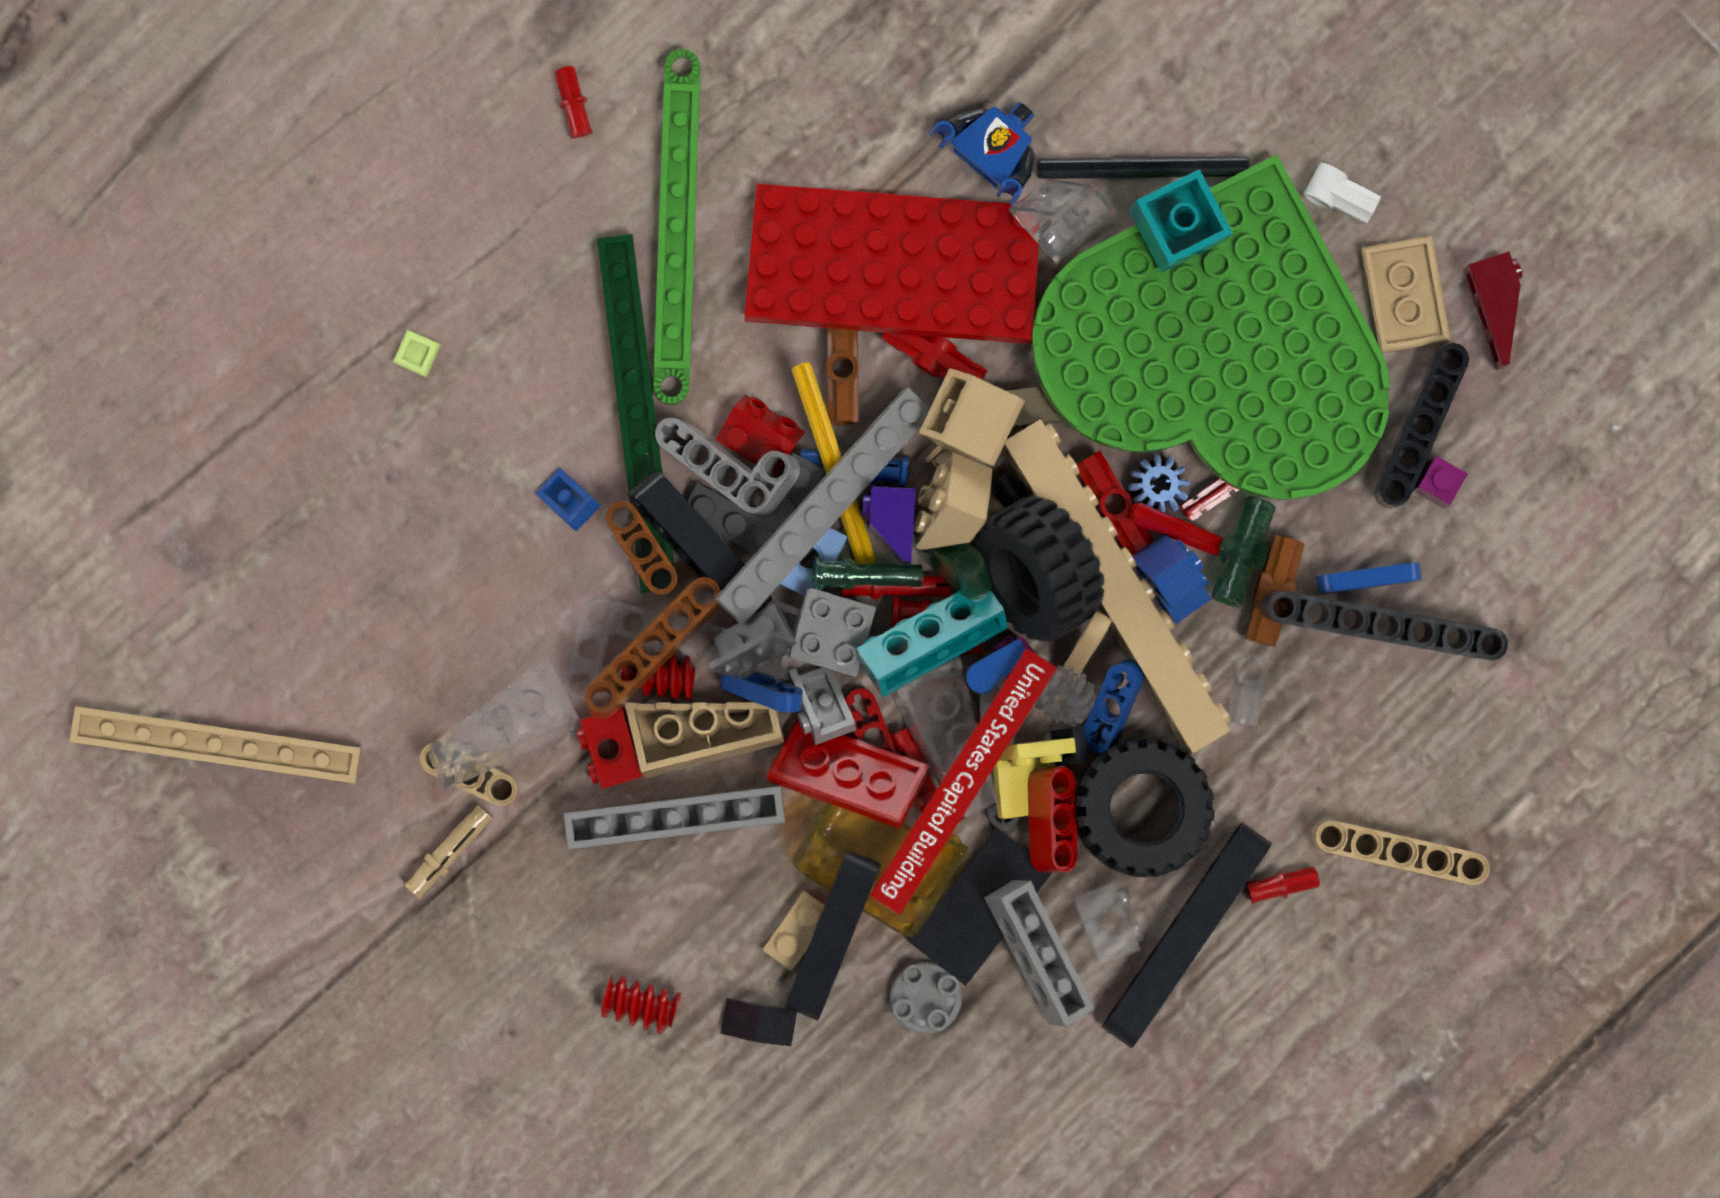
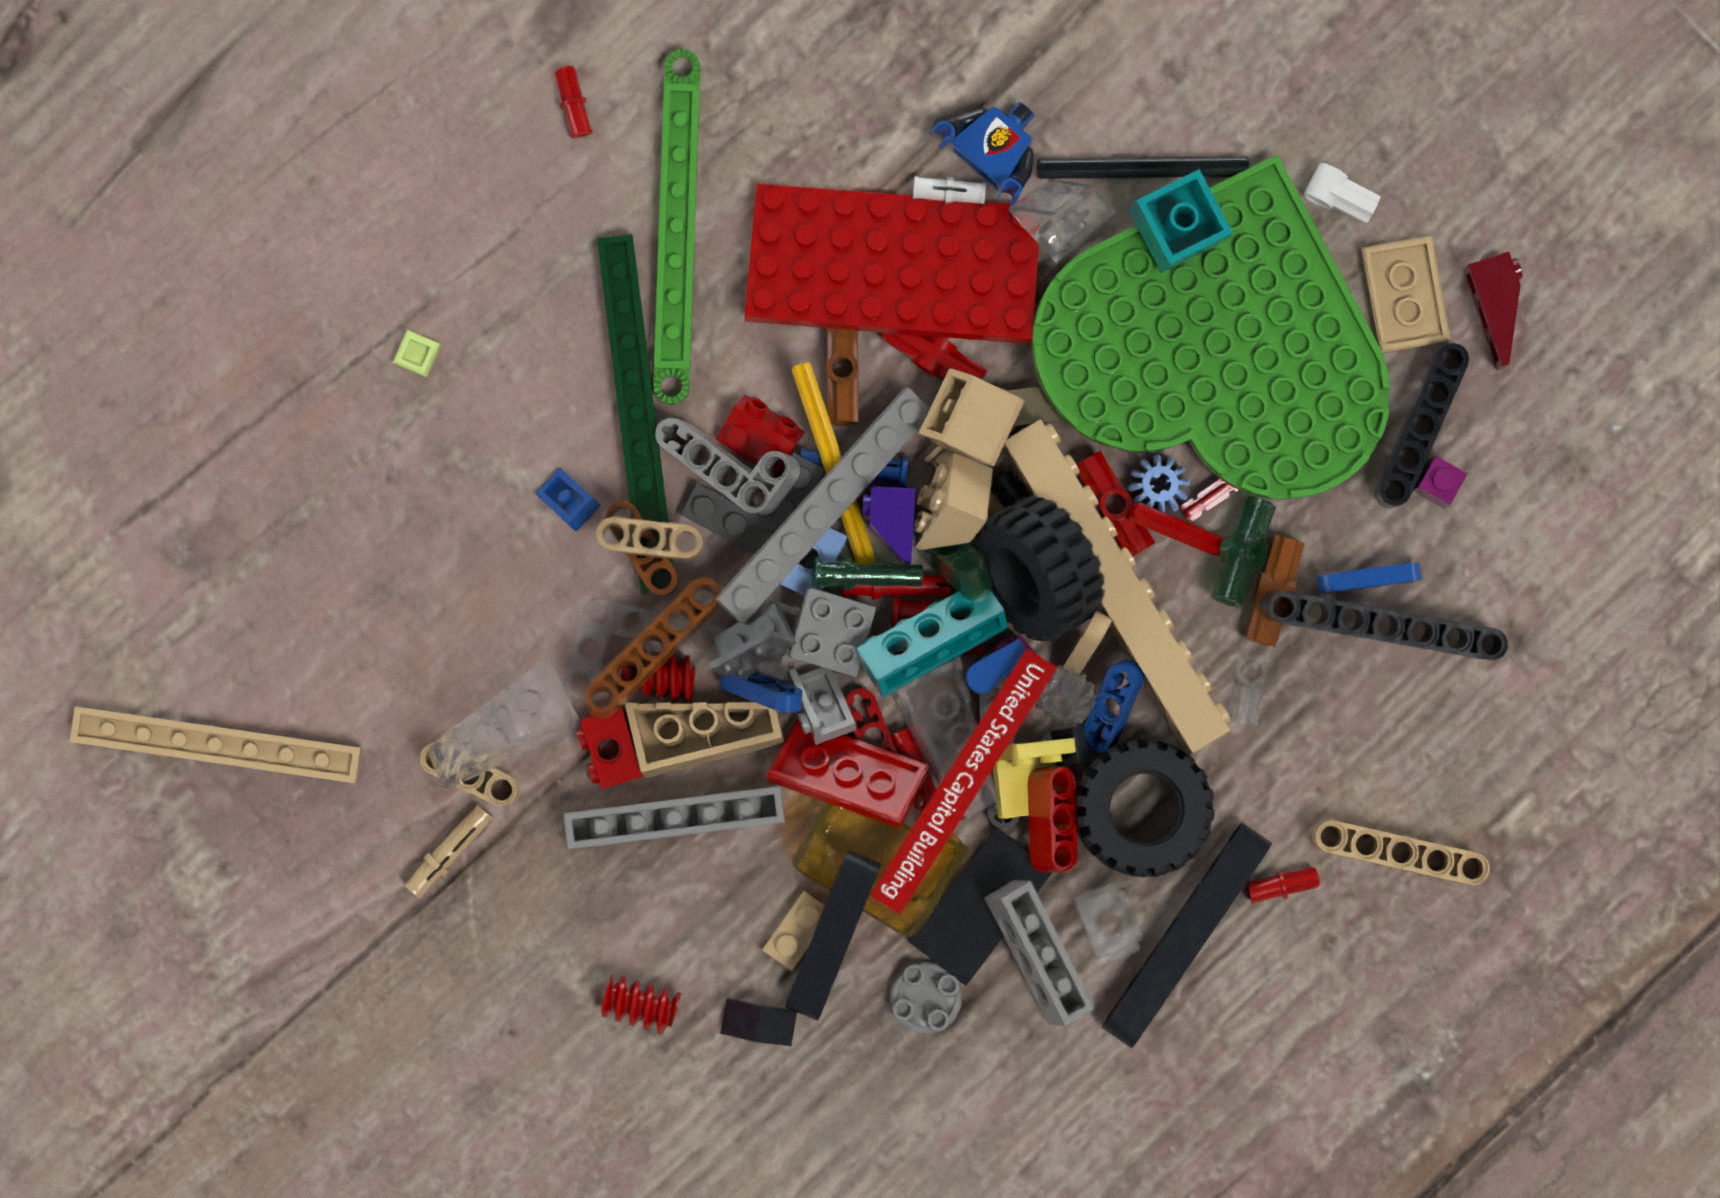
(634, 529): none -> tan beam
(686, 531): black beam -> none
(949, 190): none -> white pin
(1173, 576): blue brick -> none

